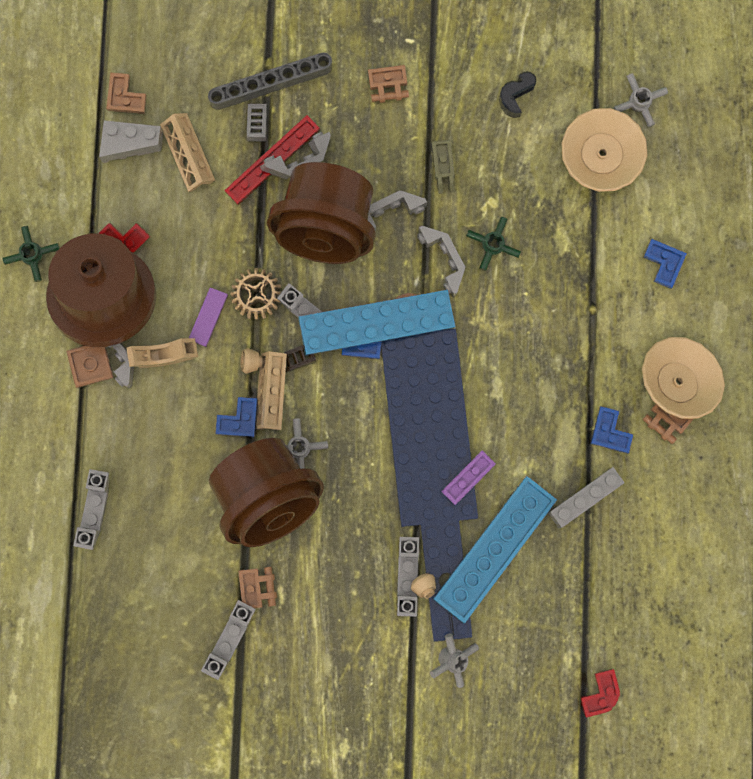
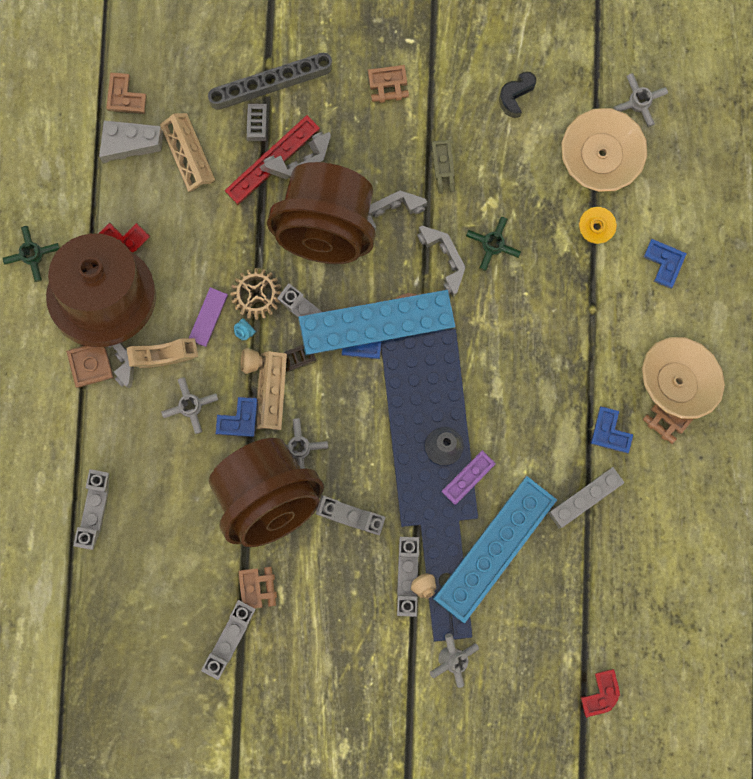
(192, 414): none -> light grey bar
(243, 330): none -> medium azure plate
(350, 515): none -> light grey slope
(438, 451): none -> dark grey cone
(604, 219): none -> yellow dish

